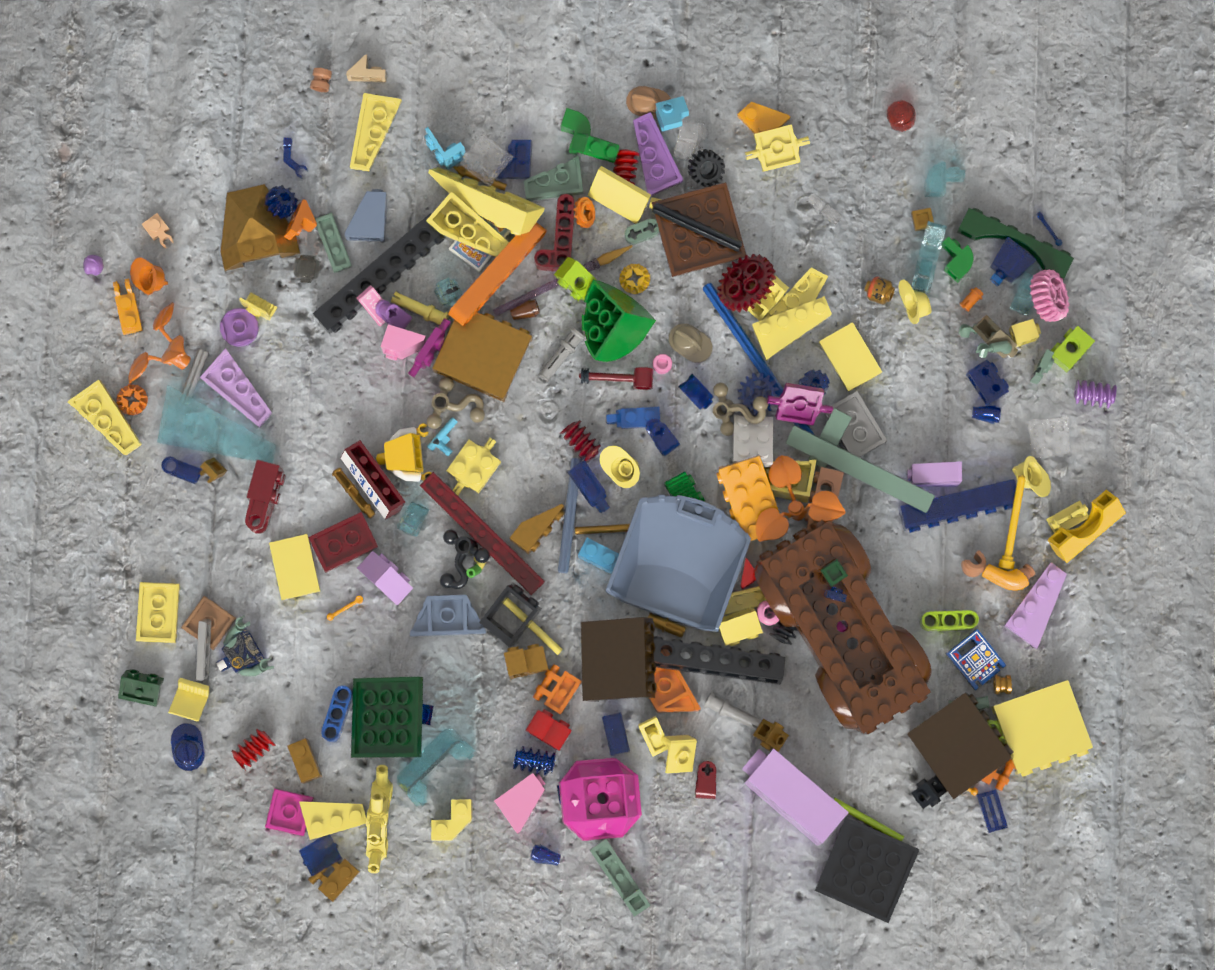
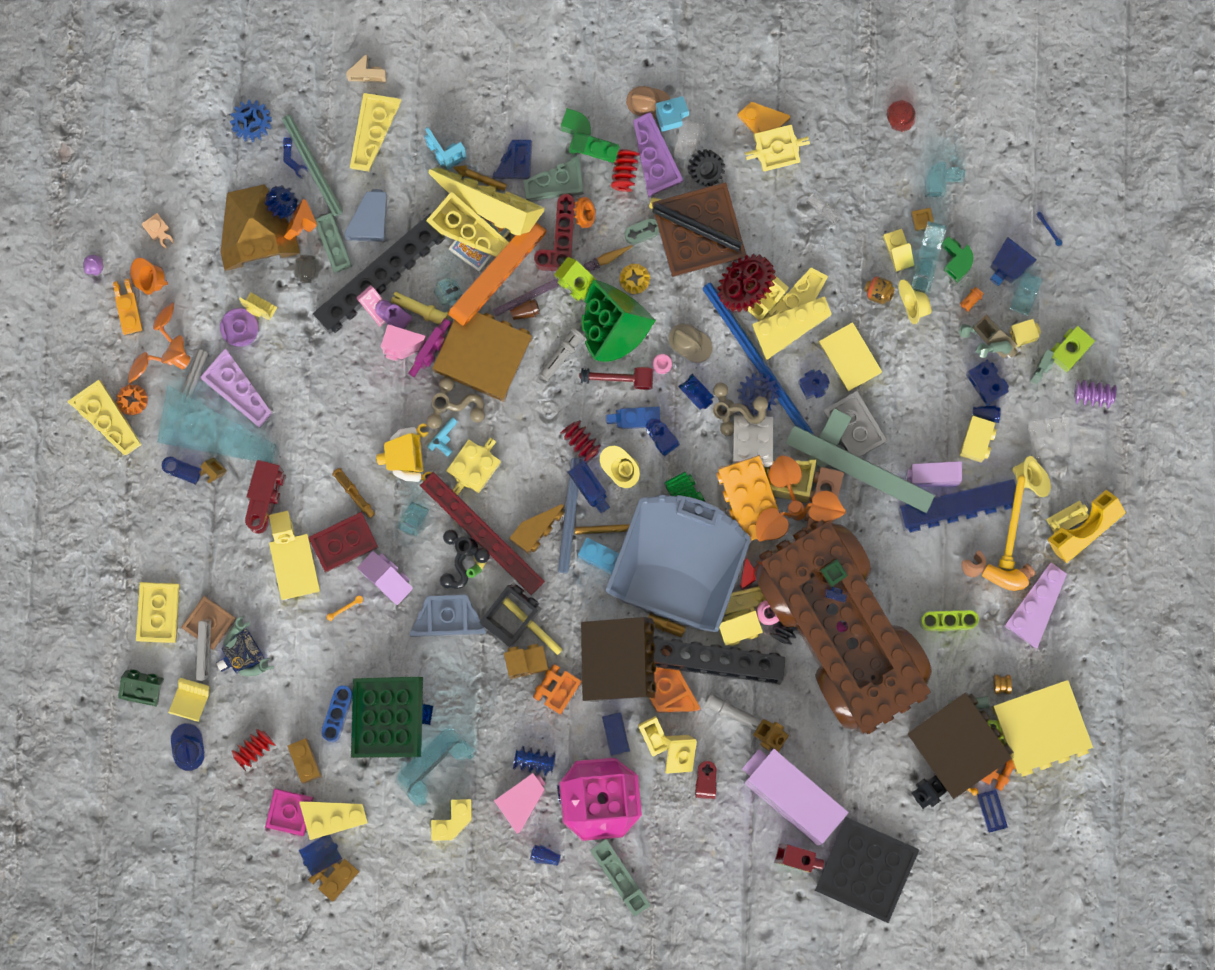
(243, 118): none -> blue gear
(282, 527): none -> light yellow brick
(312, 165): none -> sand green axle
(321, 79): nougat wheel -> none
(372, 479): dark red brick -> none
(378, 819): light yellow pin -> none
(486, 160): clear hinge -> none
(548, 729): red brick -> none
(619, 195): light yellow tile -> none
(791, 857): none -> dark red torso
(799, 404): magenta plate -> none
(870, 821): lime bar -> none
(899, 250): none -> light yellow slope
(977, 439): none -> light yellow brick
(978, 226): dark green arch -> none
(978, 662): blue container -> none
(1049, 295): bright pink gear -> none

